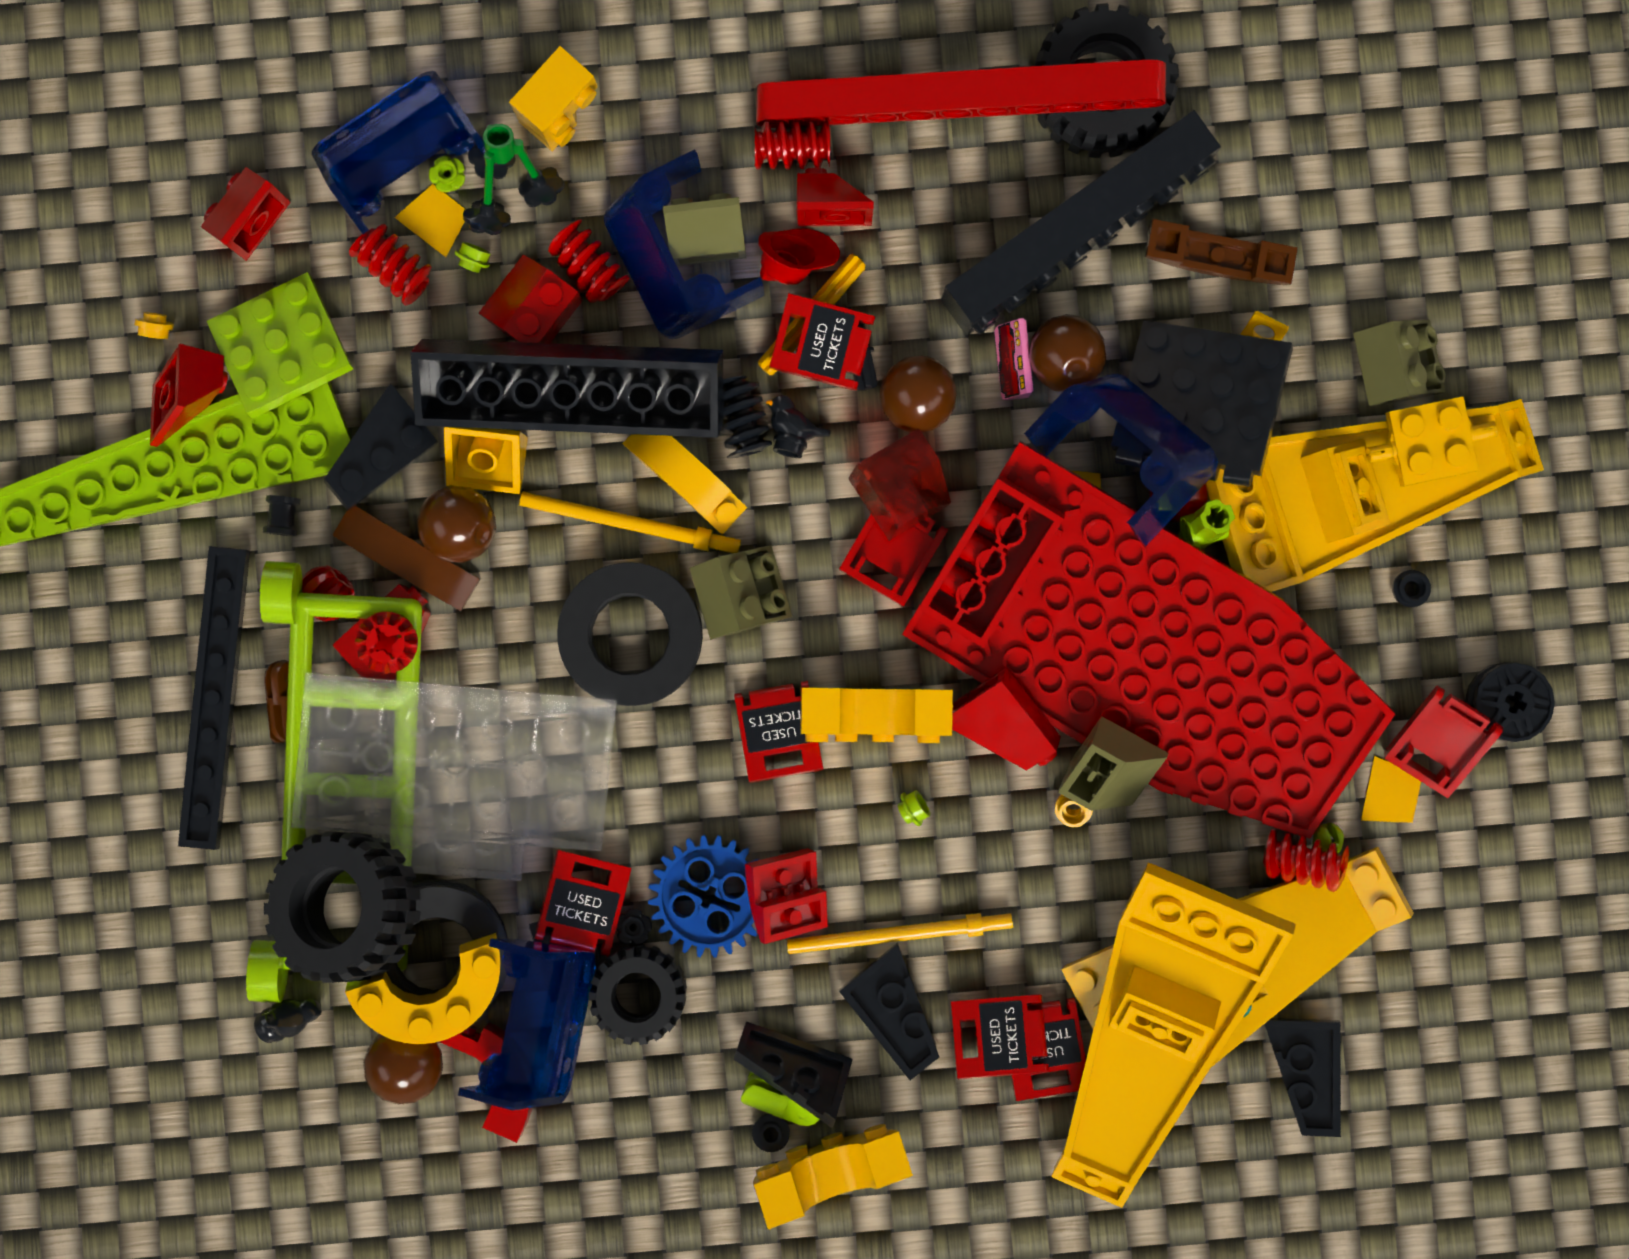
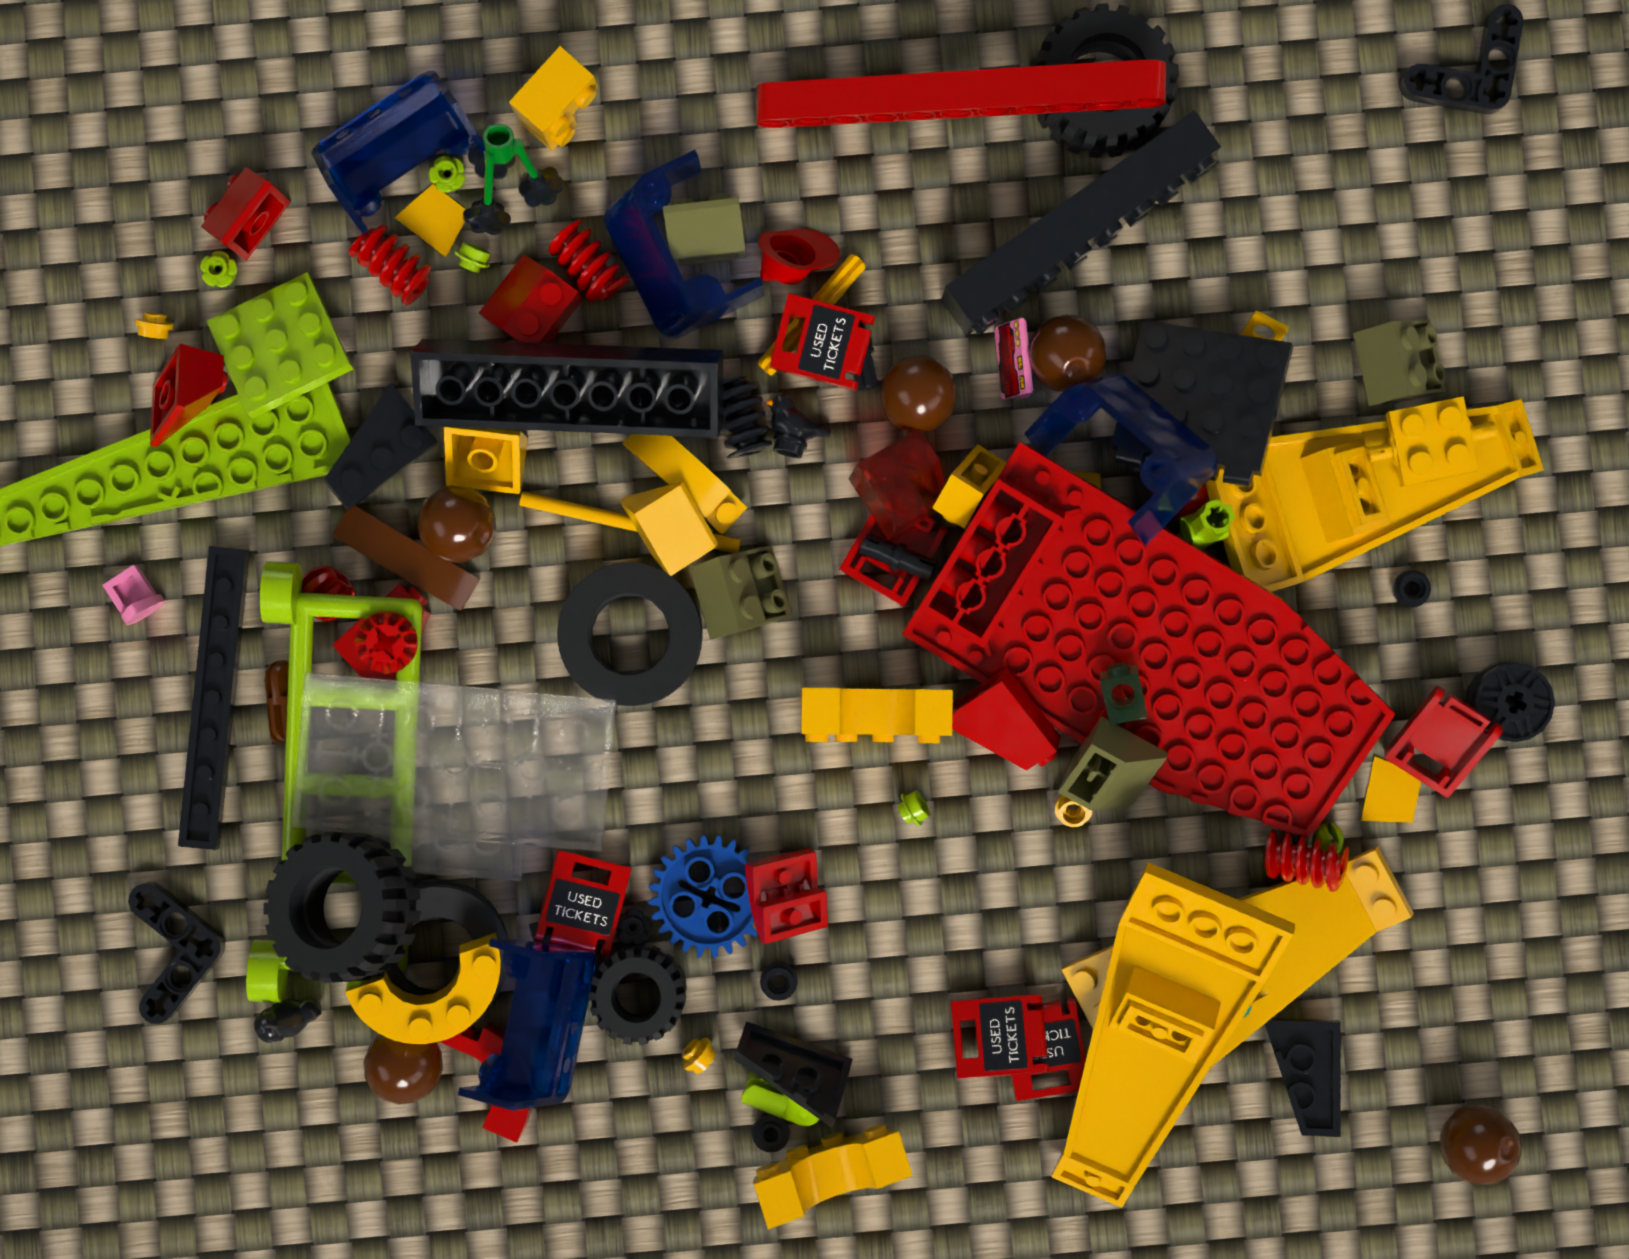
(133, 595): none -> bright pink tile
(188, 955): none -> black beam
(228, 271): none -> lime plate
(281, 515): black bush -> none
(670, 526): none -> yellow slope
(698, 1055): none -> yellow plate
(773, 728): container -> none
(774, 992): none -> black plate
(792, 145): red piece -> none
(830, 201): red slope -> none
(892, 1012): black wing -> none
(898, 557): none -> black pin
(969, 486): none -> yellow brick
(972, 924): yellow bar -> none
(1123, 709): none -> clear green brick
(1220, 255): reddish brown slope -> none
(1474, 83): none -> black beam
(1480, 1144): none -> reddish brown piece

